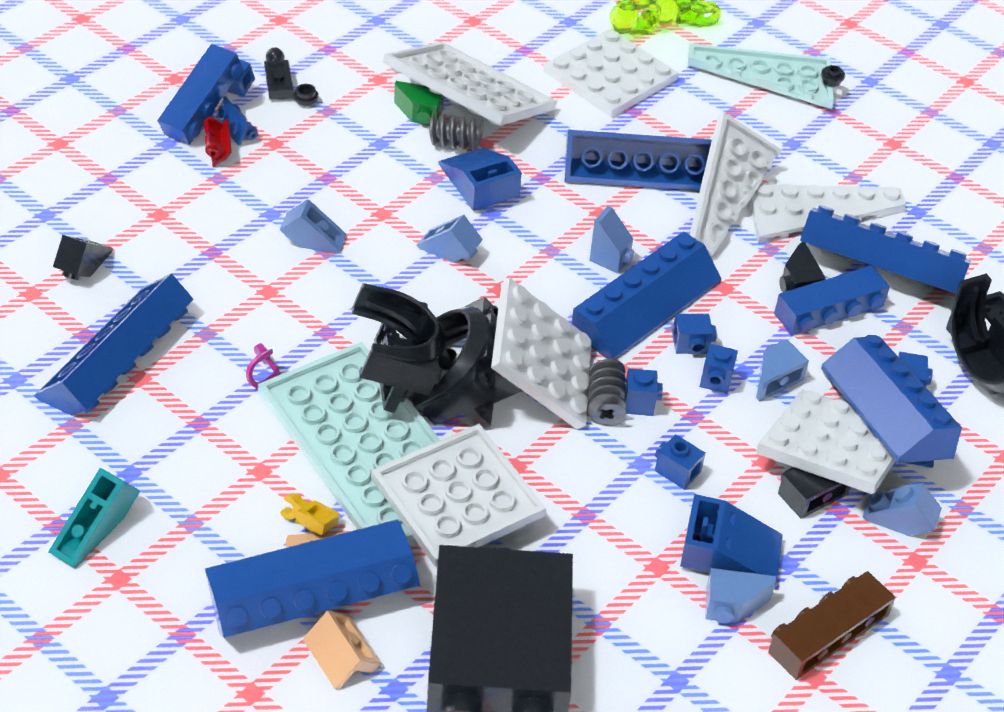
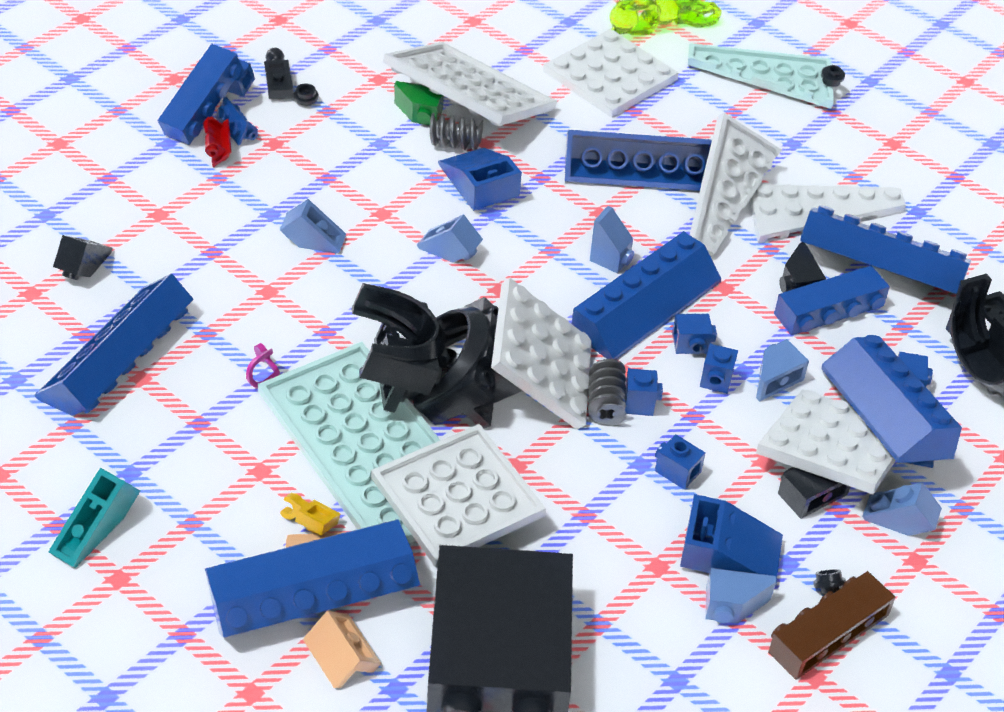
(829, 580): none -> black plate

